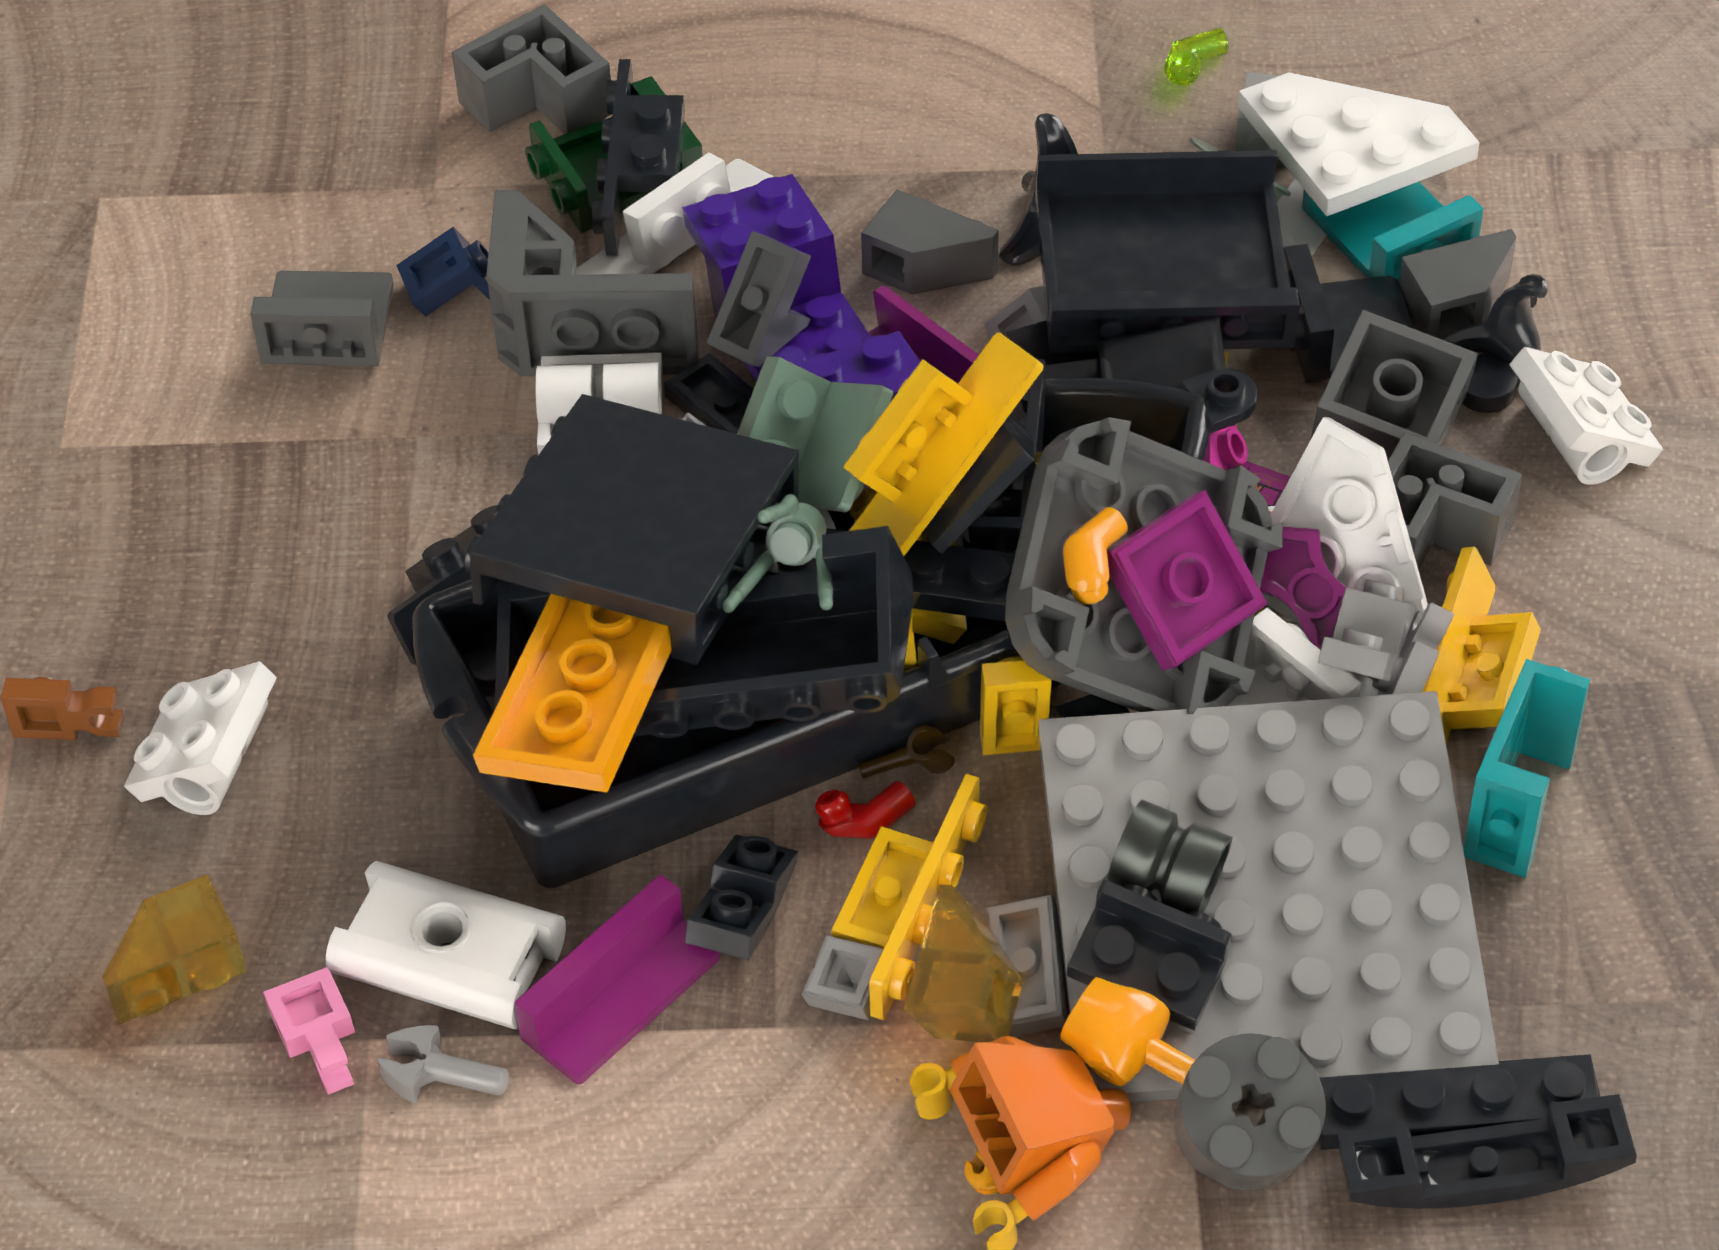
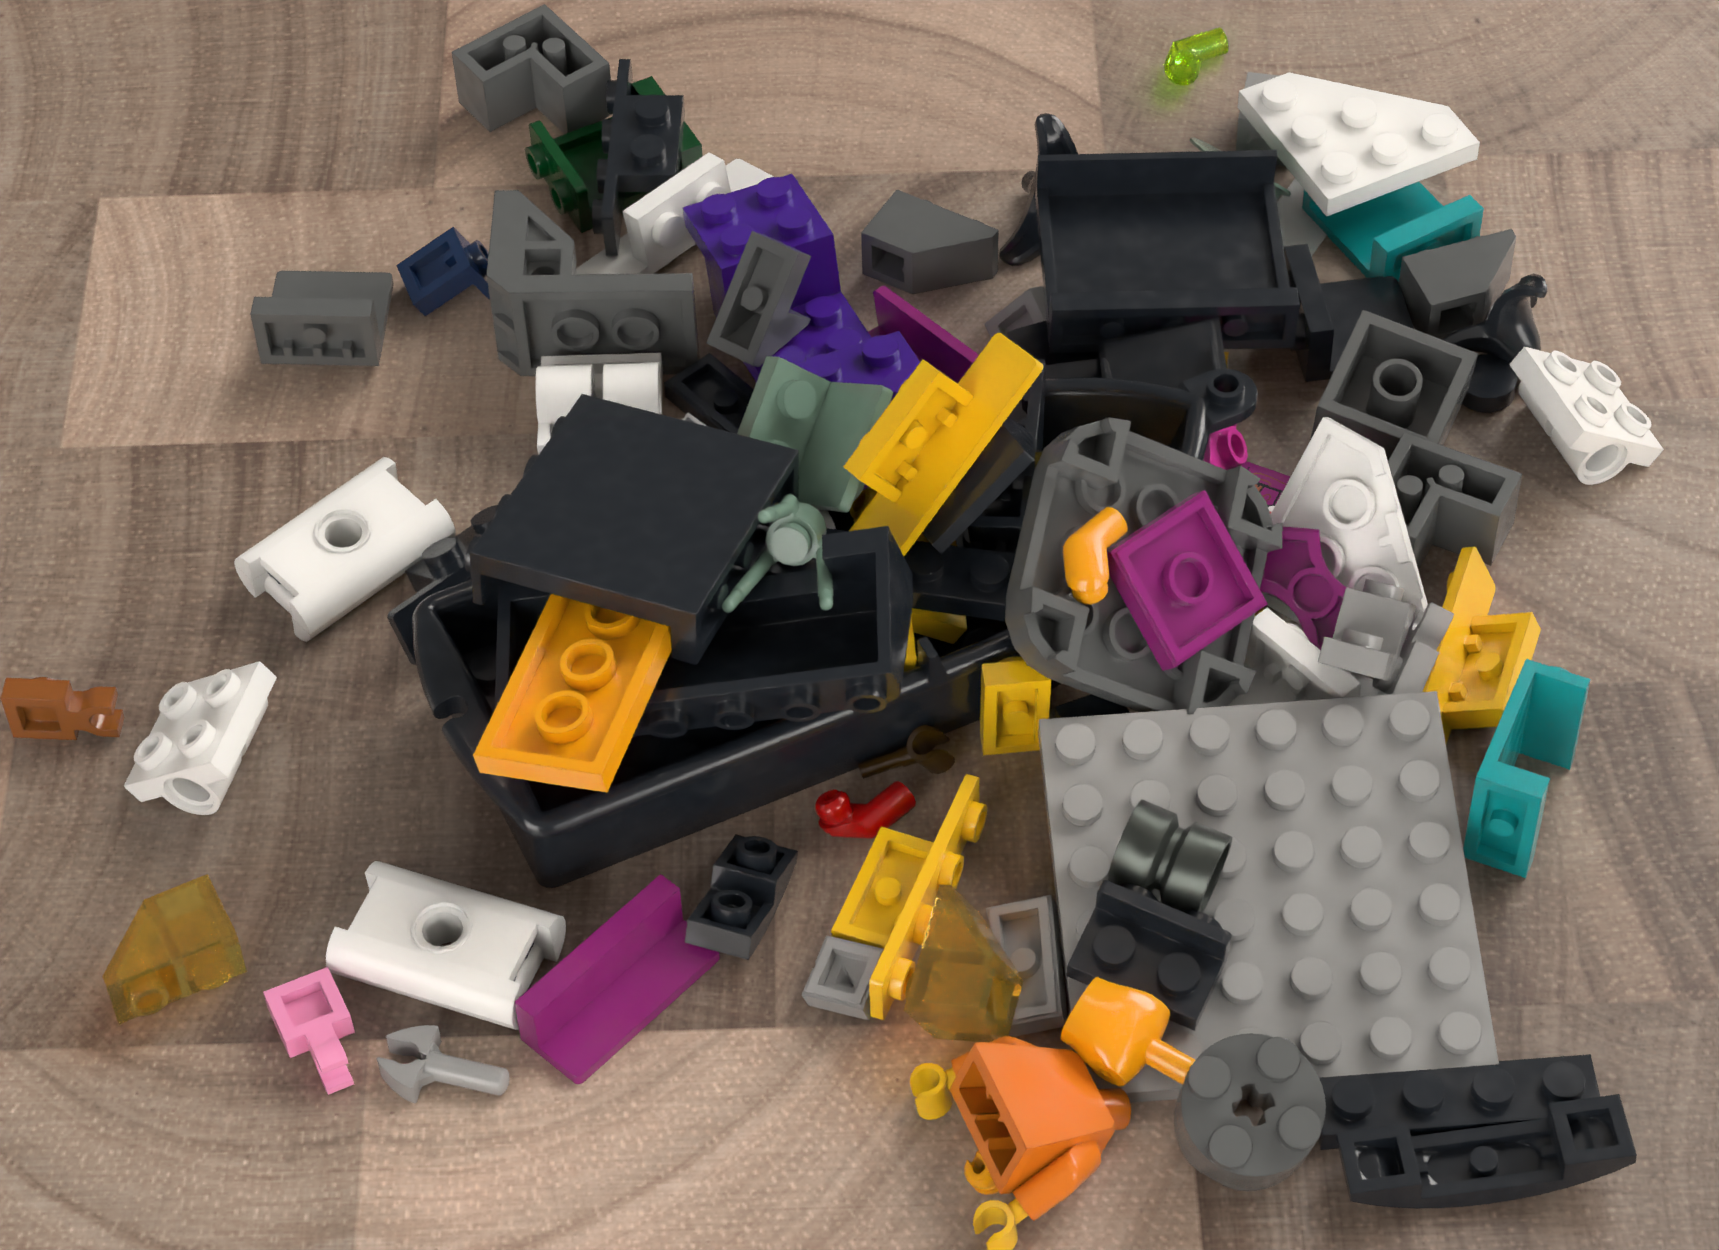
(344, 548): none -> white piece

